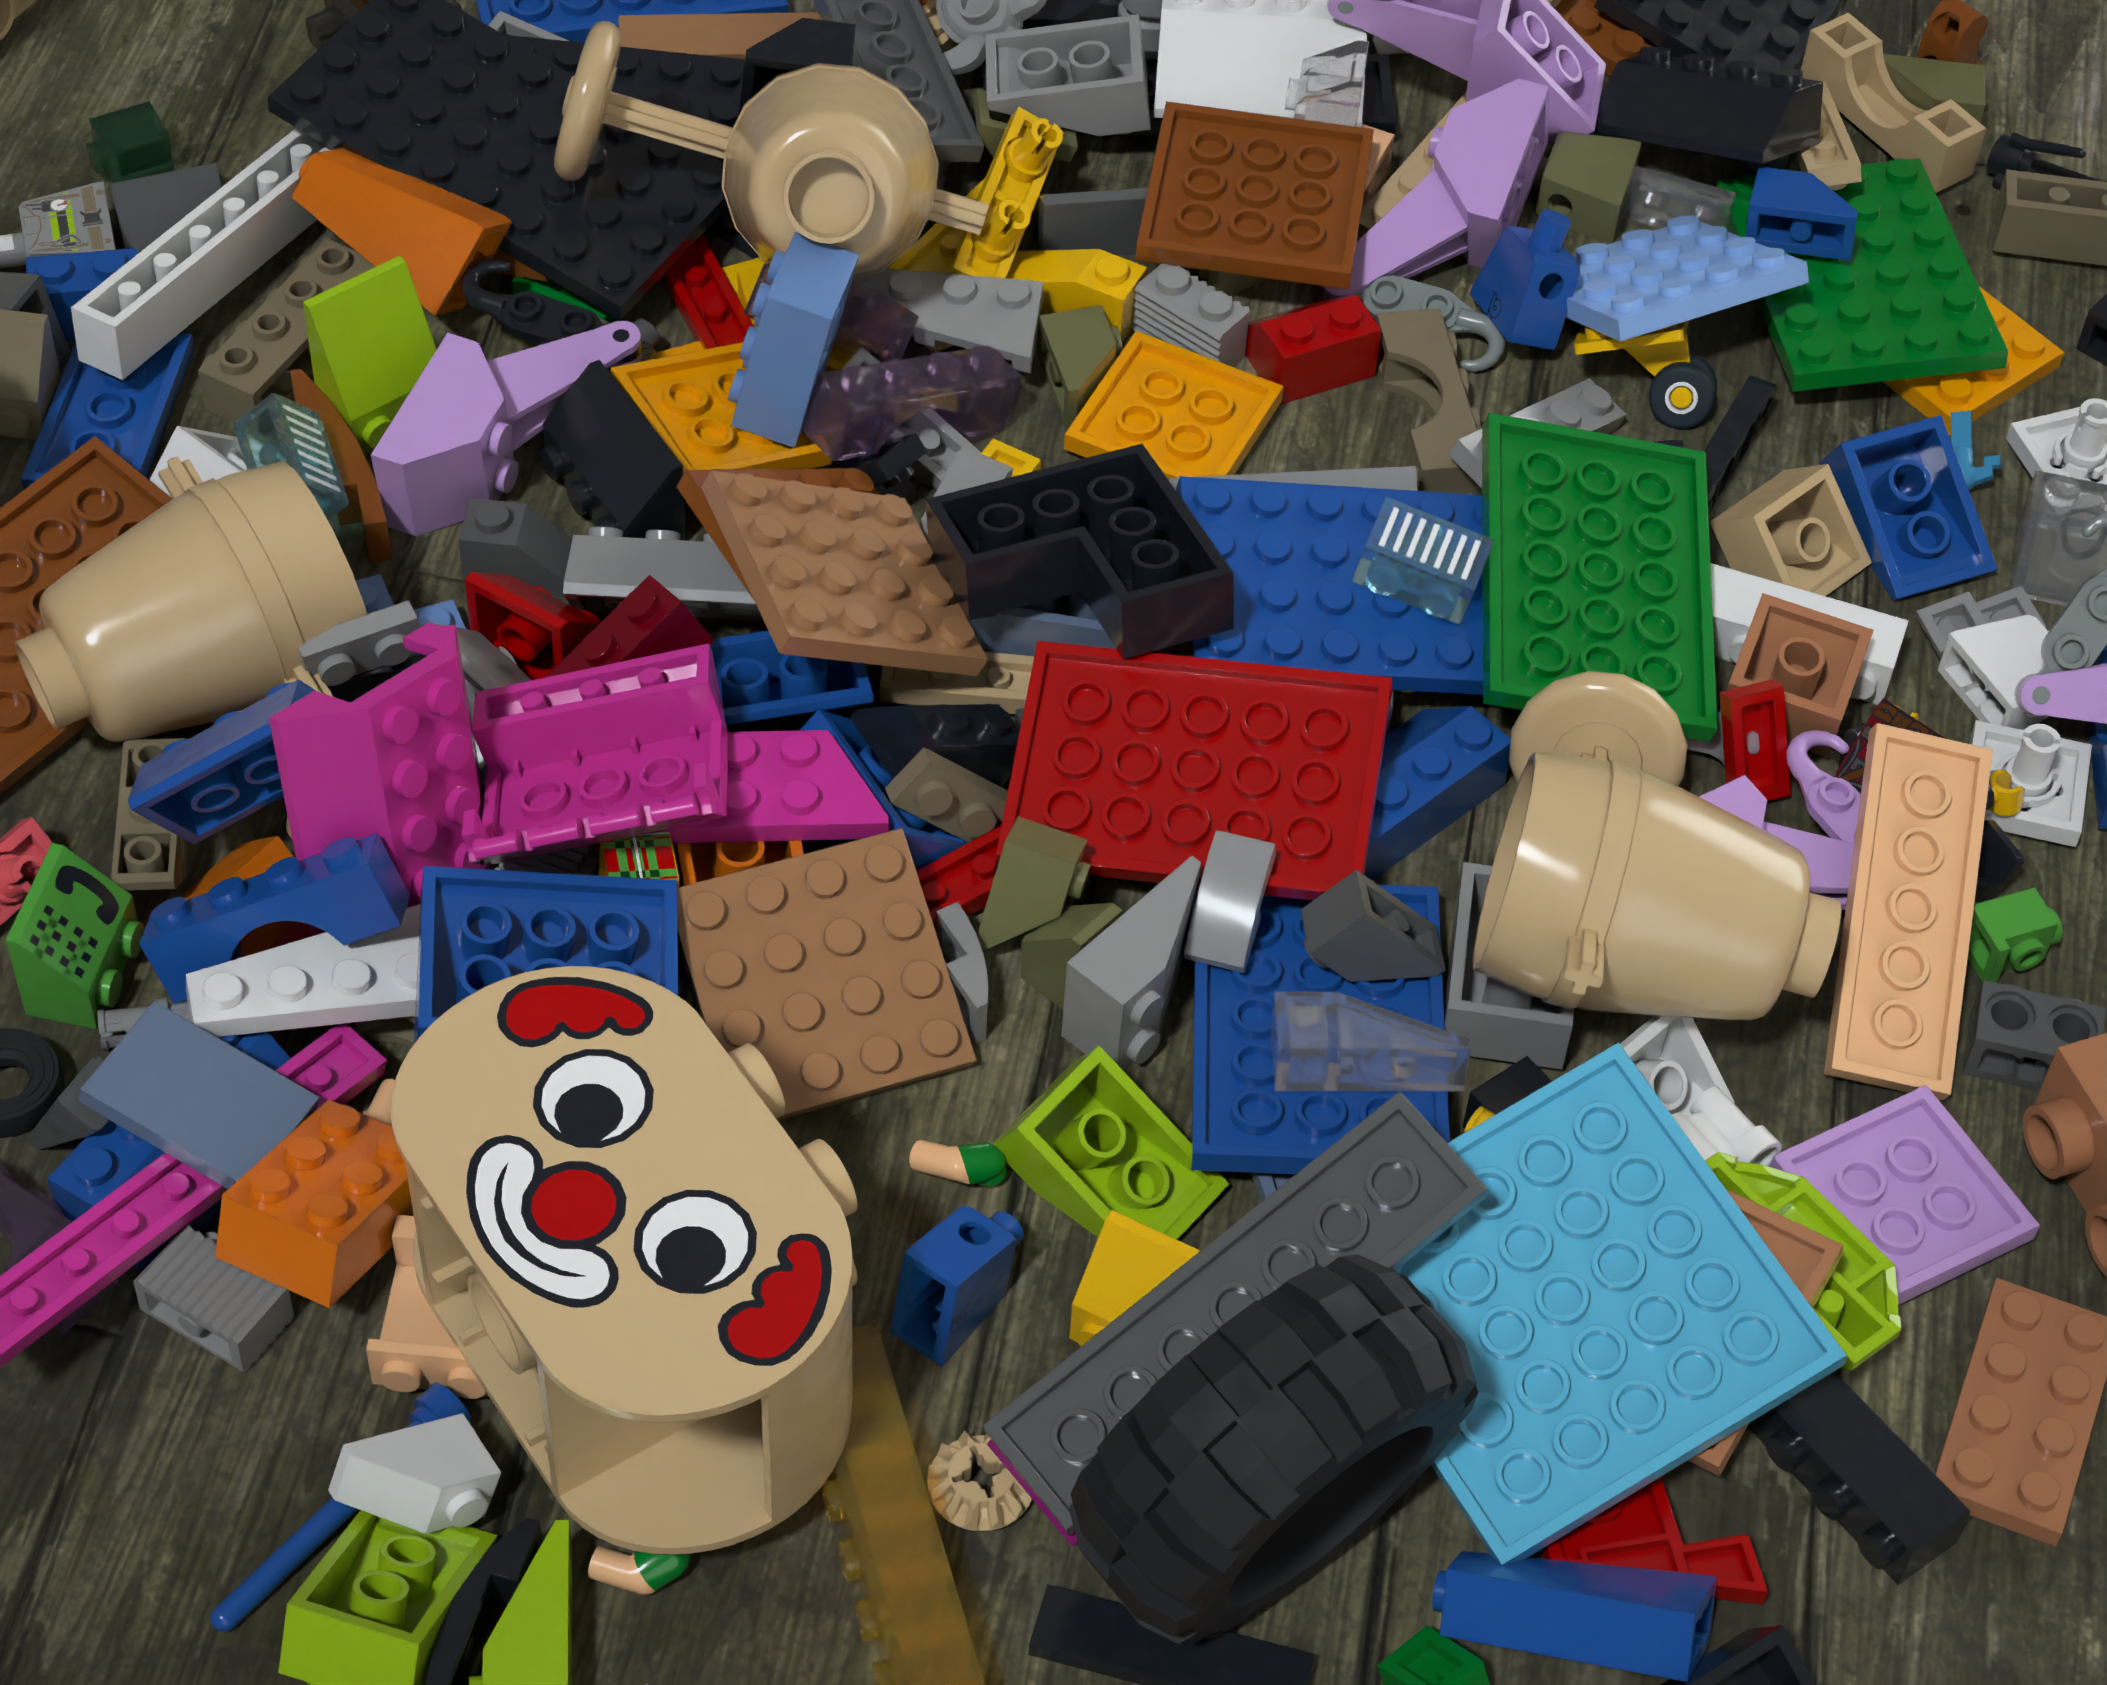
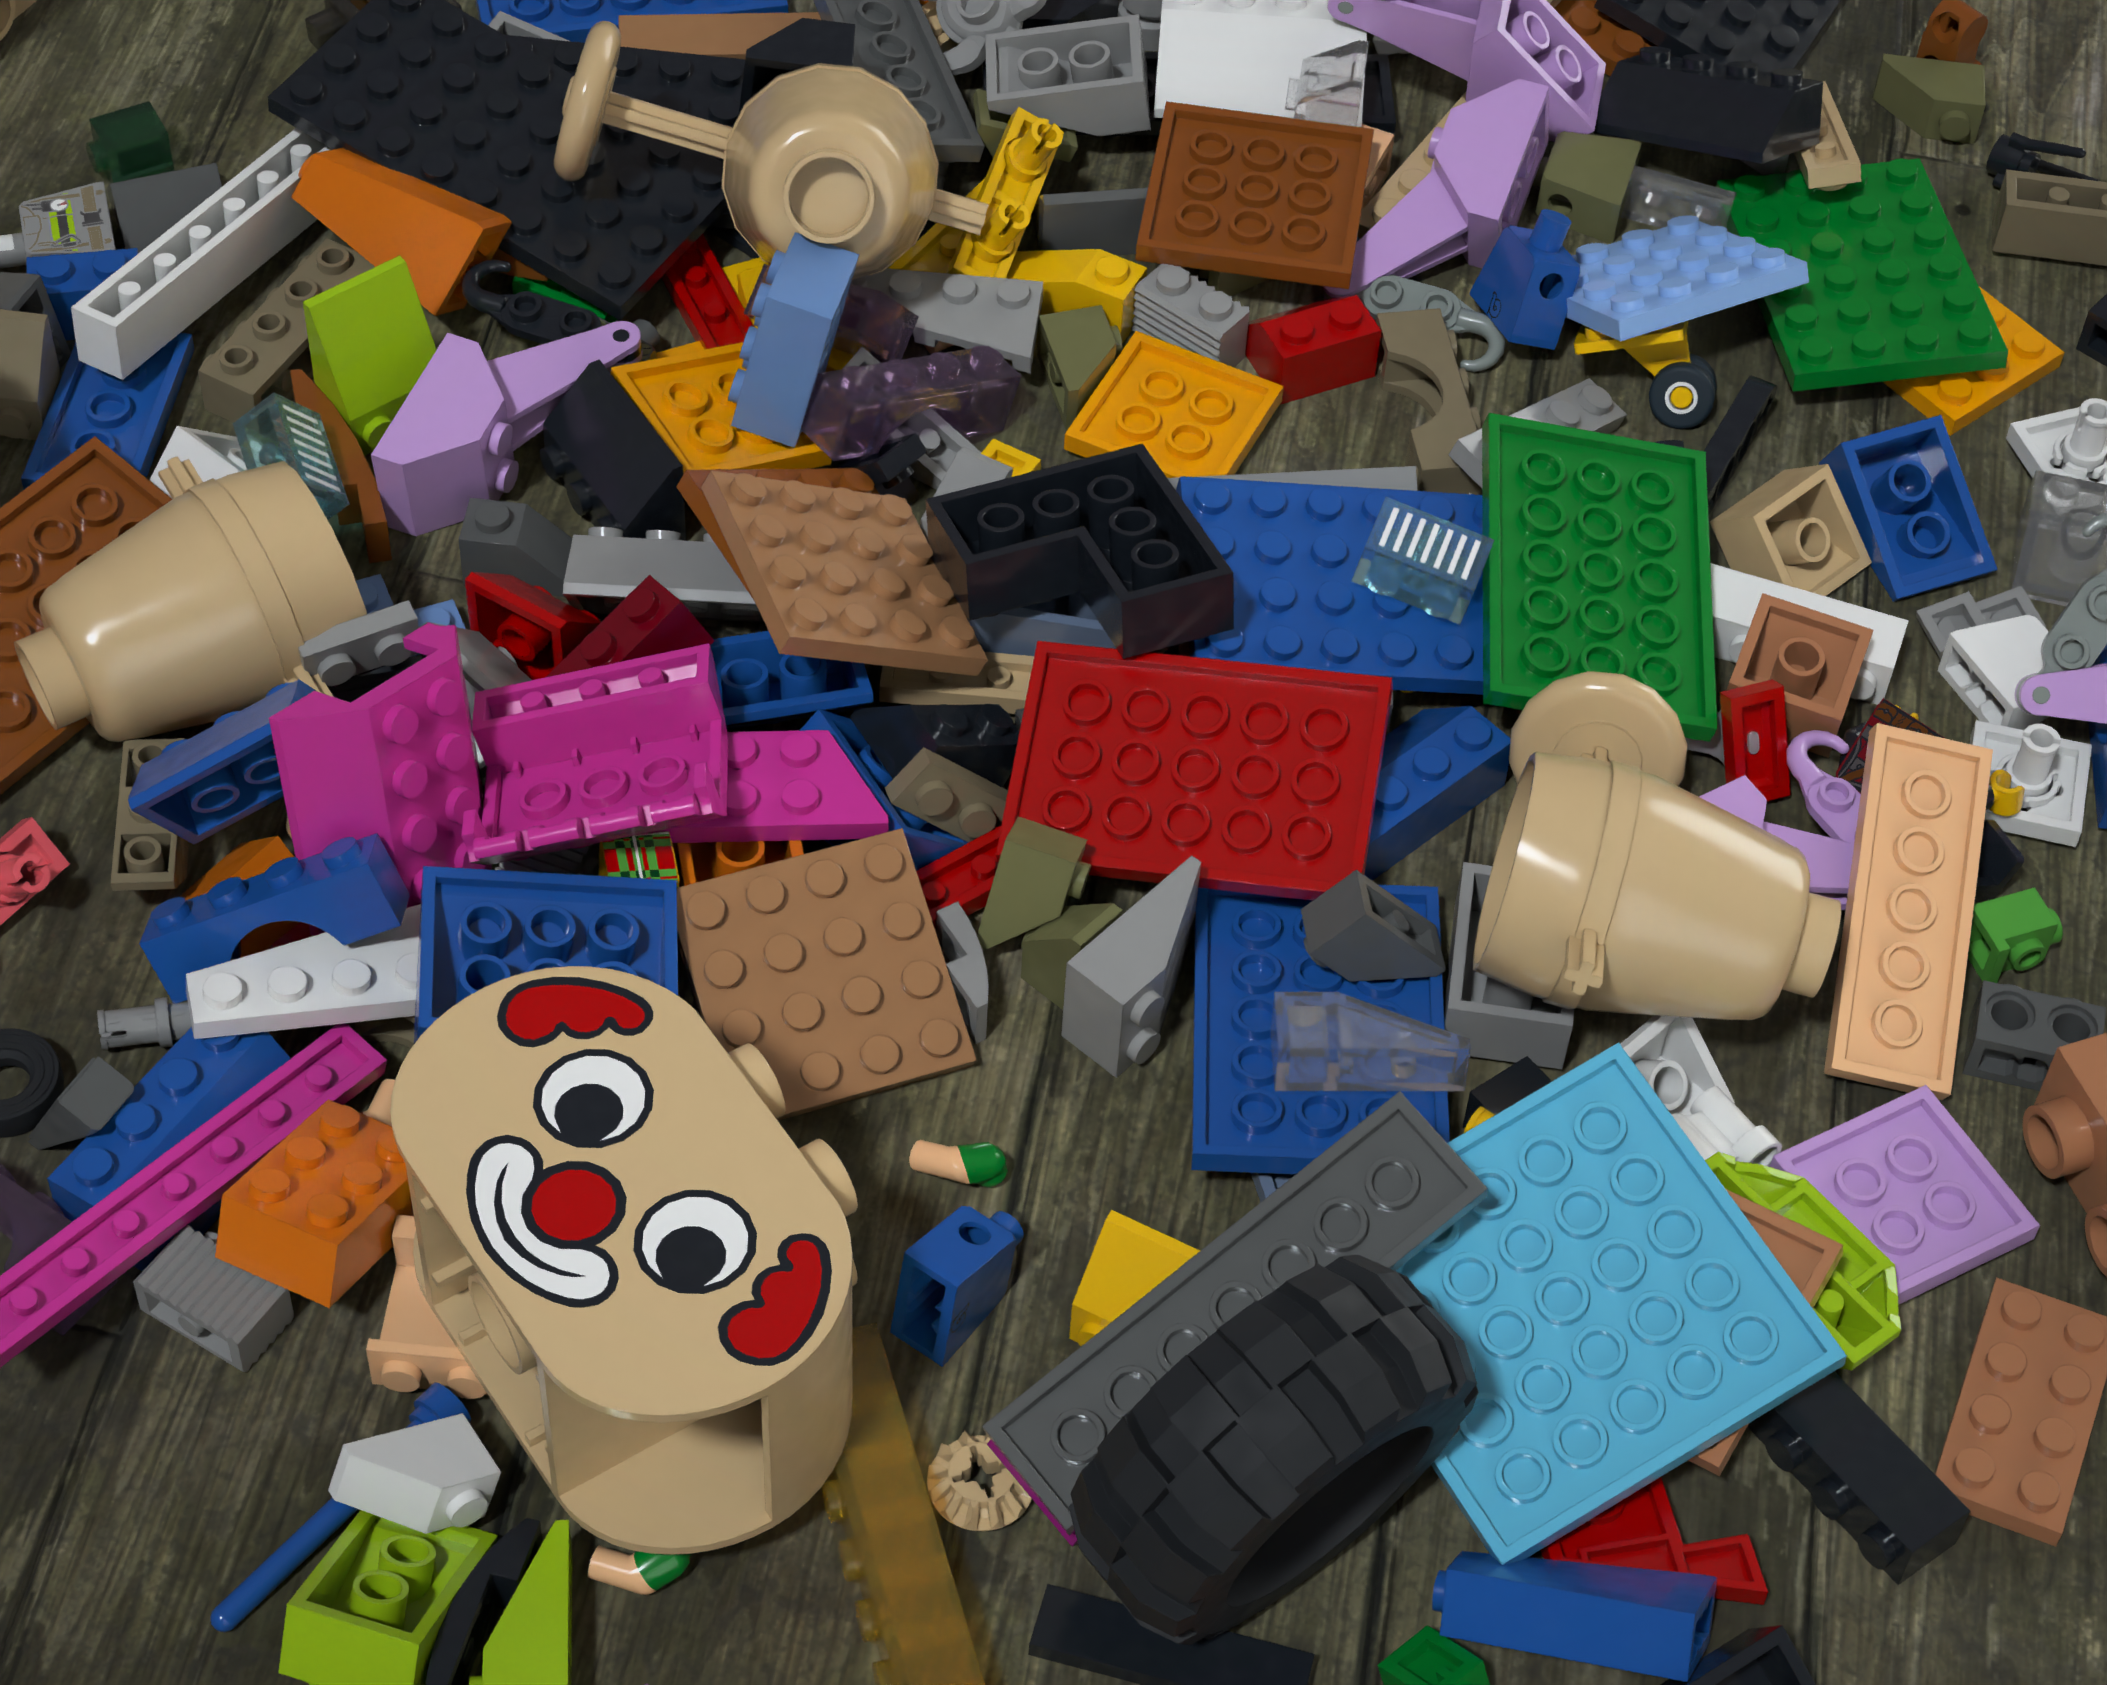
(72, 940): bright green slope -> none
(195, 1096): sand blue tile -> none
(1107, 1147): lime slope -> none
(1229, 901): light grey slope -> none
(1800, 215): blue slope -> none
(1855, 71): tan arch -> none
(1963, 446): dark azure piece -> none

